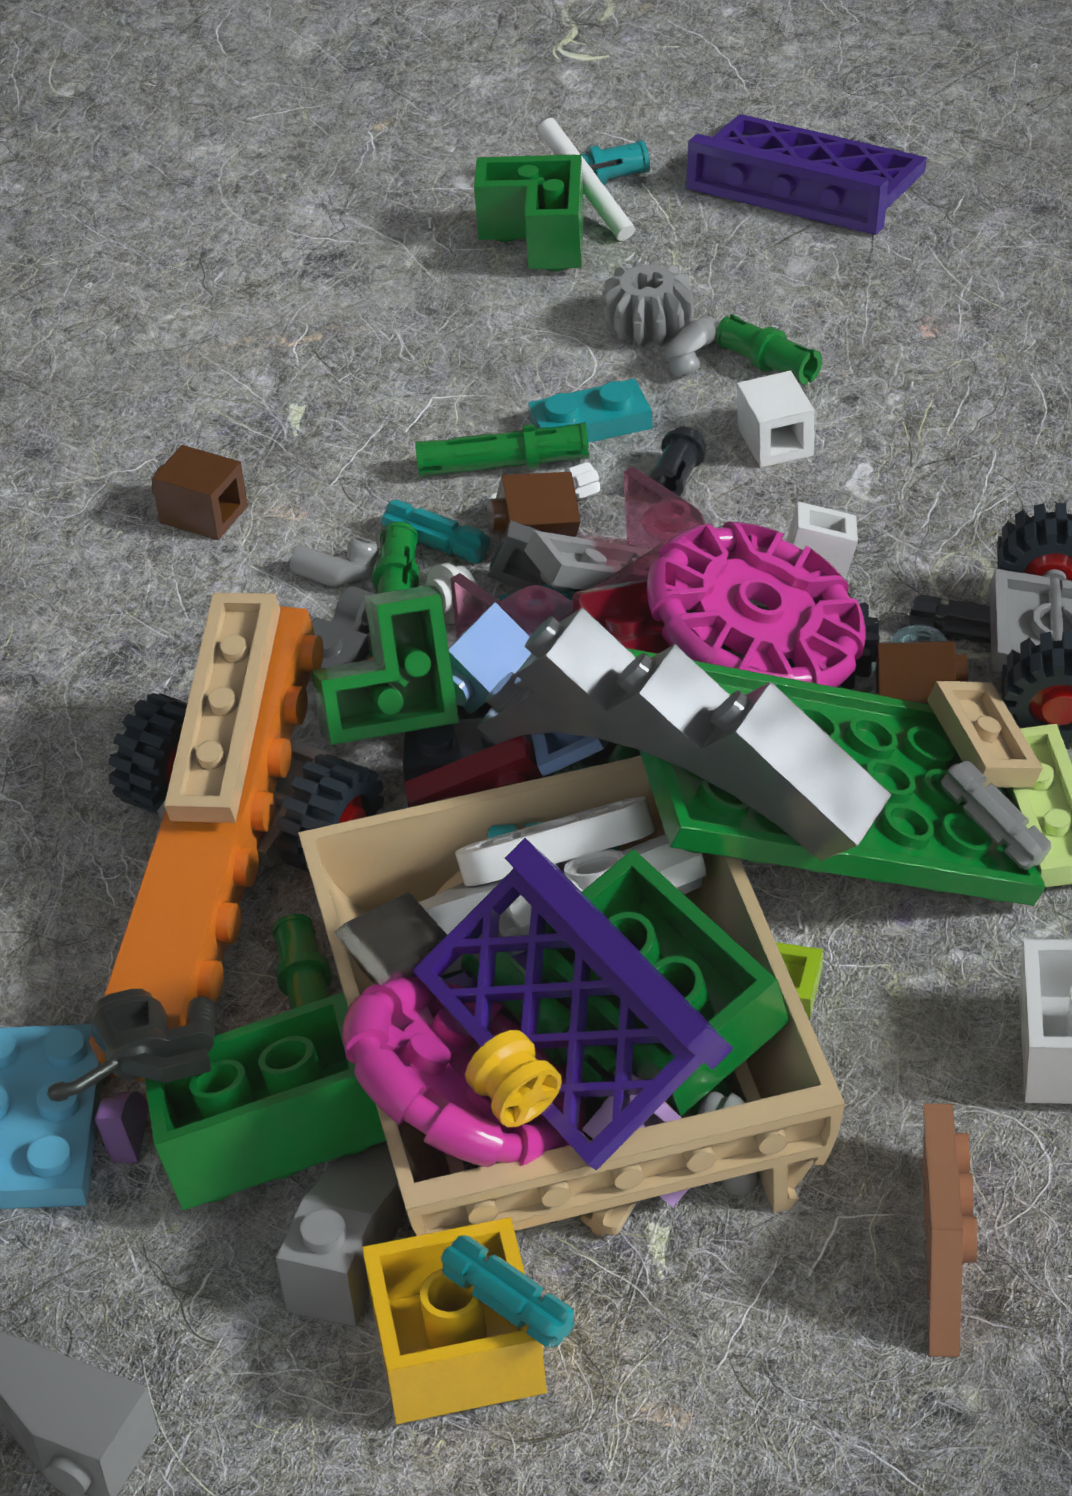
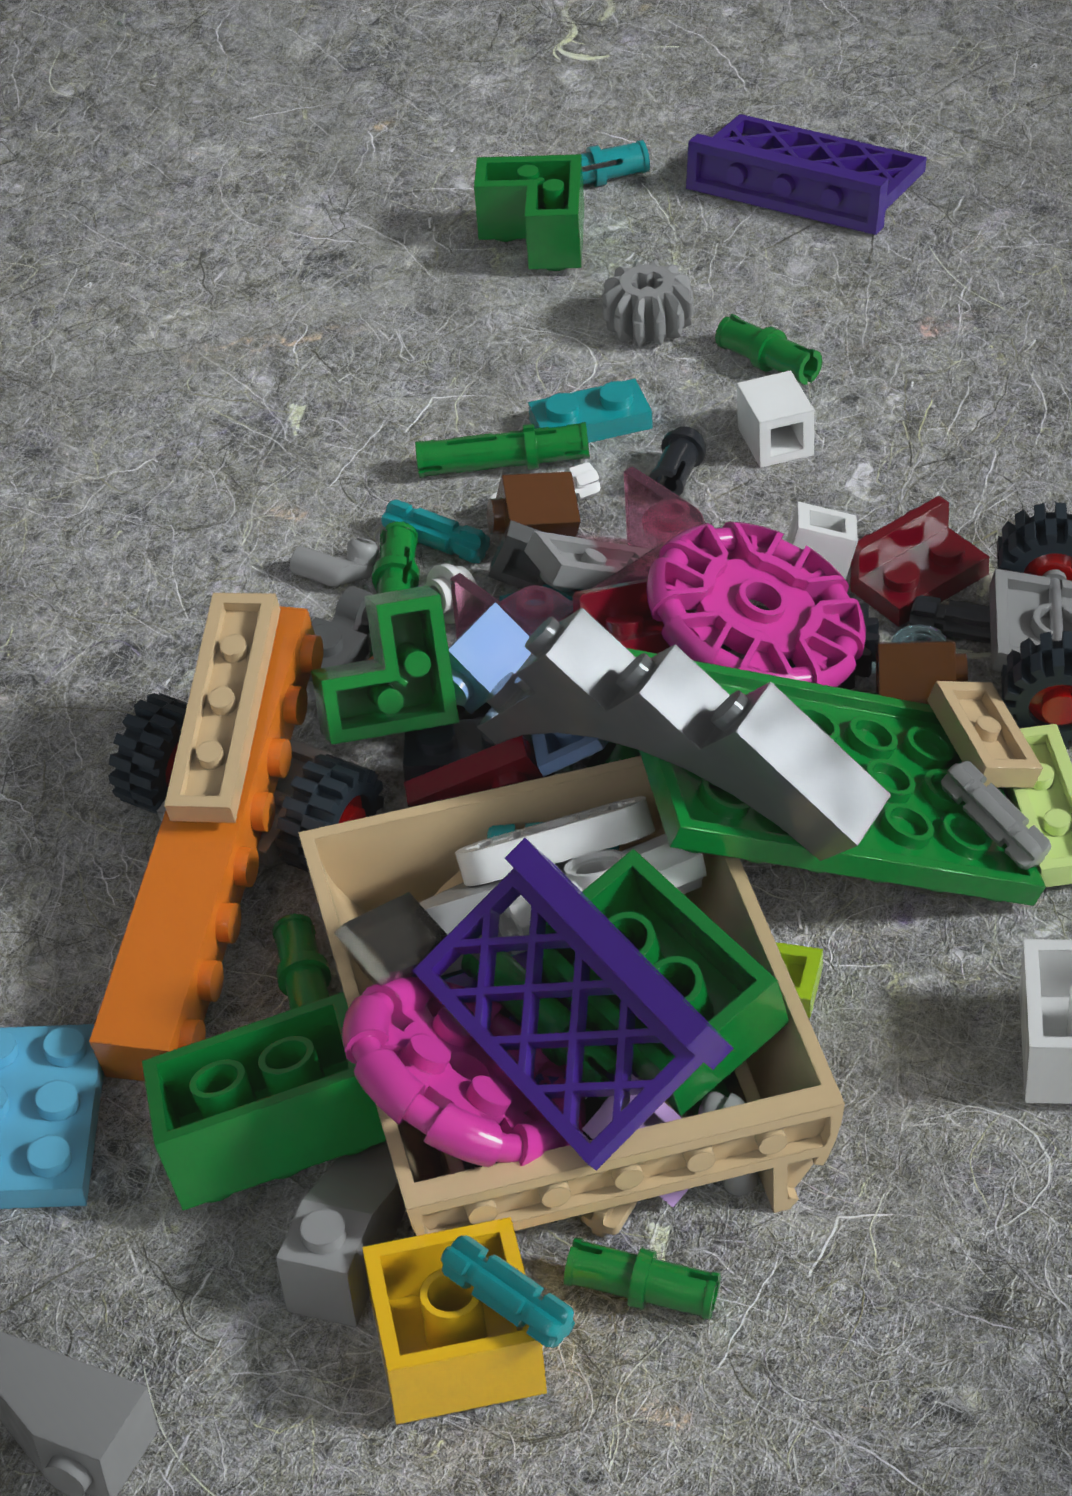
(123, 1125): medium lavender tile -> none
(137, 1044): pearl dark grey piece -> none
(199, 492): reddish brown brick -> none
(513, 1078): yellow wheel -> none
(592, 186): white bar -> none
(642, 1278): none -> green pin
(683, 346): light grey arm -> none
(914, 559): none -> dark red bracket
(947, 1224): nougat wing -> none

